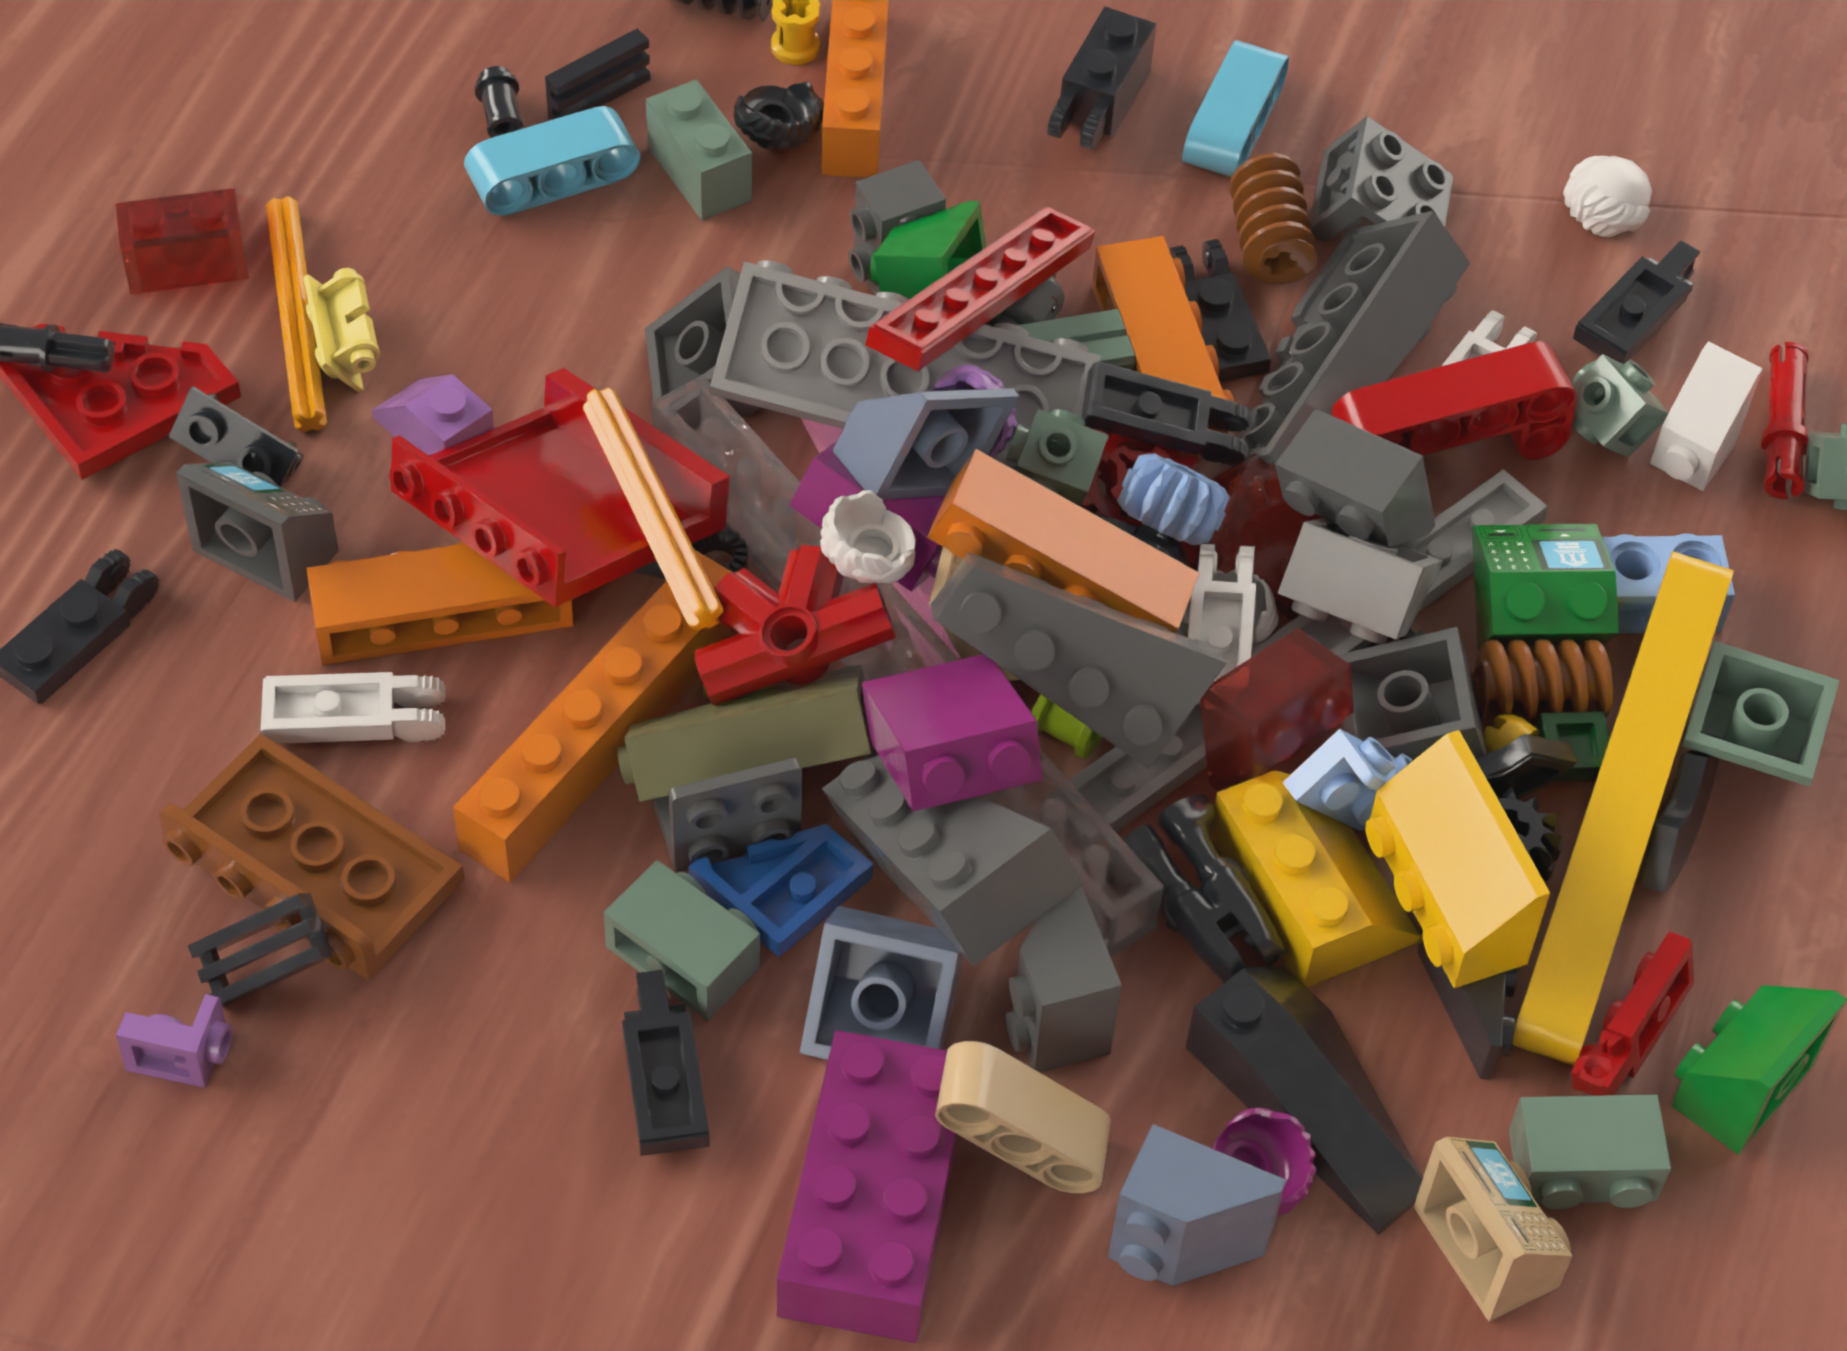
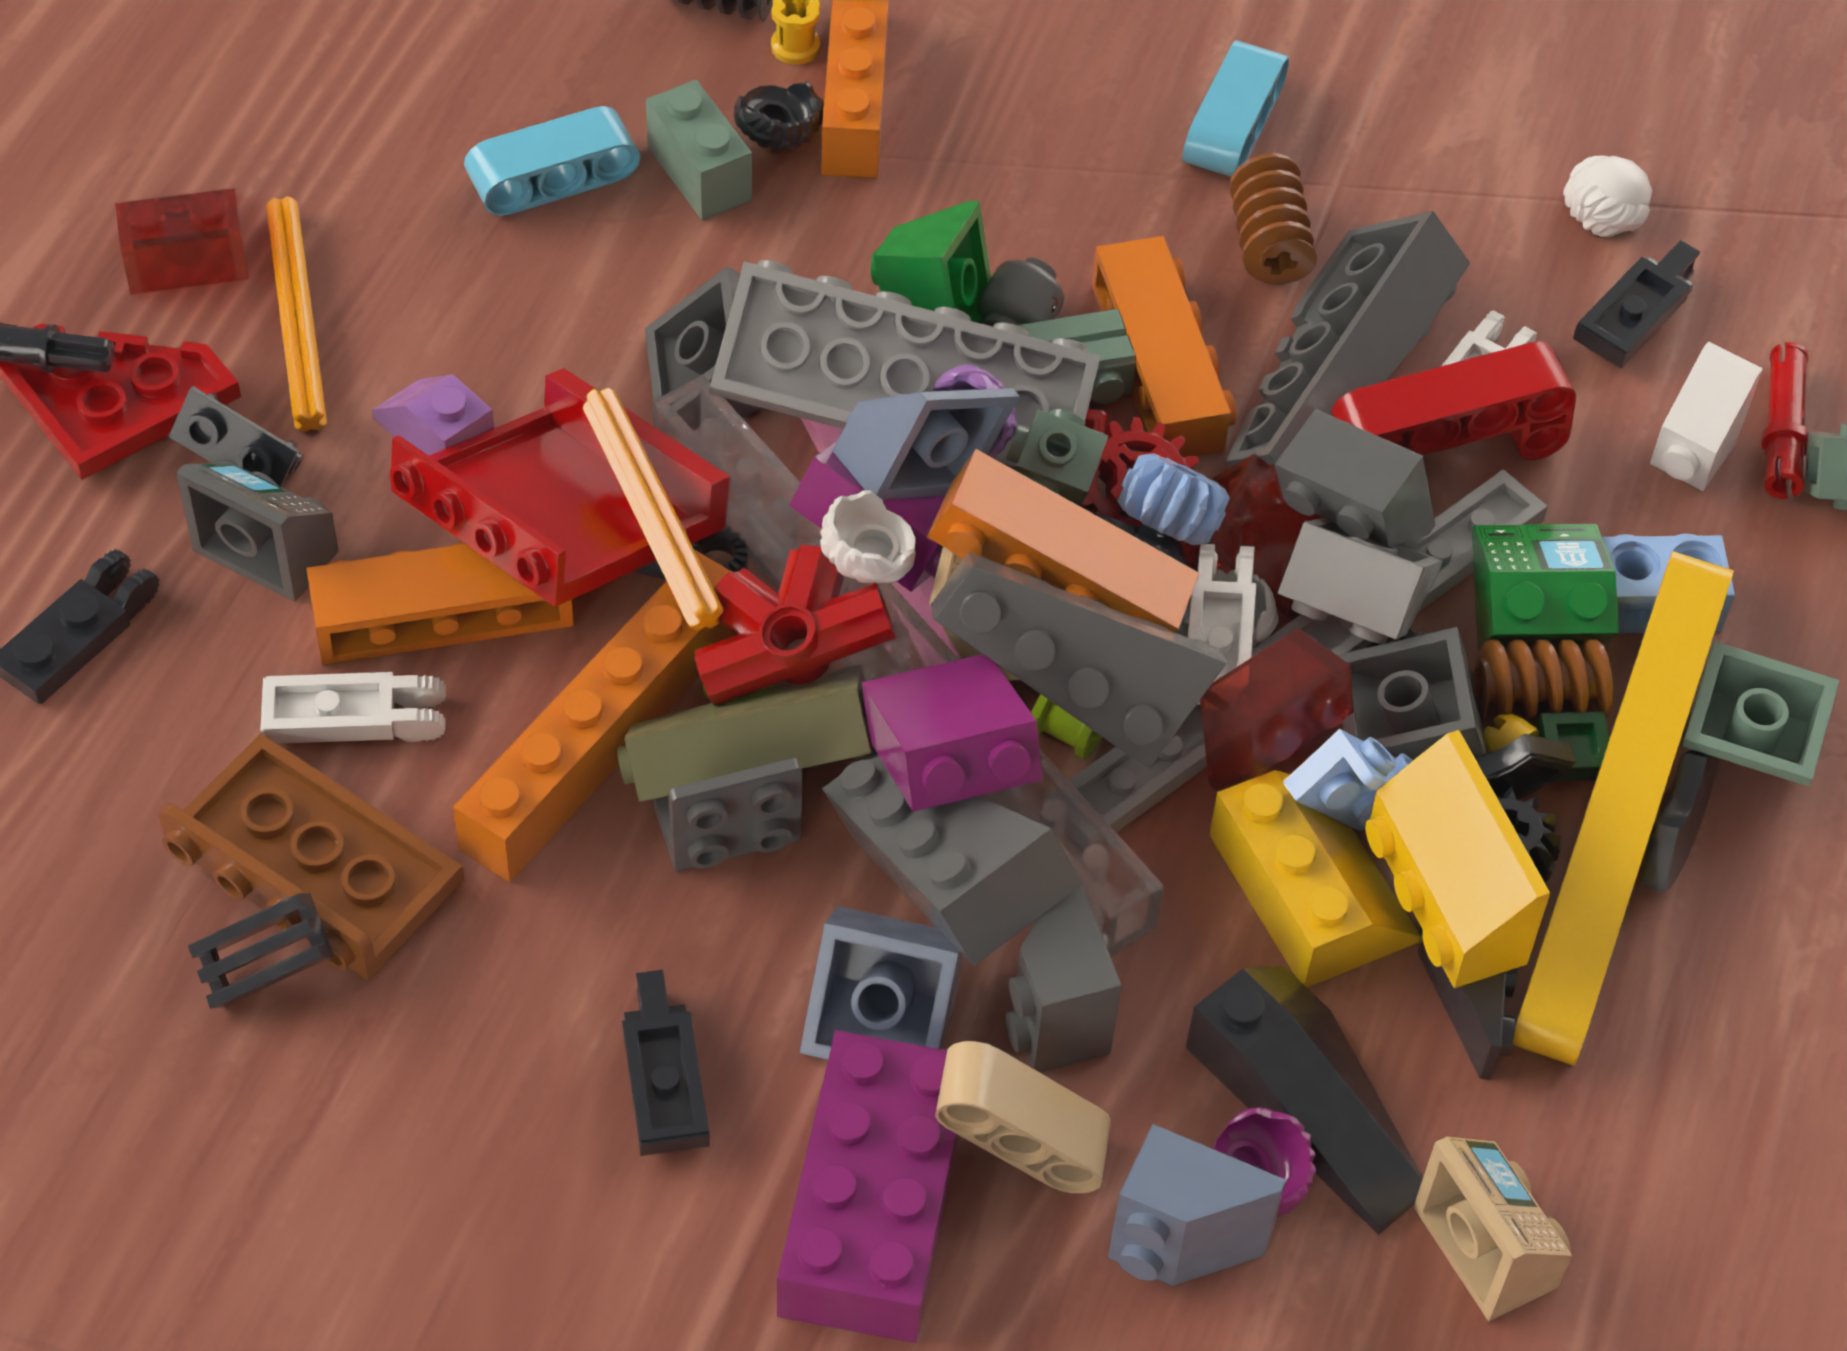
(175, 1051): medium lavender bracket -> none
(341, 327): light yellow hinge -> none
(498, 93): black pin -> none
(598, 76): black tile -> none
(678, 928): sand green brick -> none
(787, 883): blue wing -> none
(887, 202): dark grey brick -> none
(979, 289): red tile -> none
(1104, 77): black hinge -> none
(1164, 413): black hinge -> none
(1223, 903): black piece -> none
(1224, 314): black hinge -> none
(1375, 177): dark grey bracket -> none
(1591, 1149): sand green brick -> none
(1616, 405): sand green brick -> none
(1639, 1021): red hinge -> none
(1755, 1060): green slope -> none

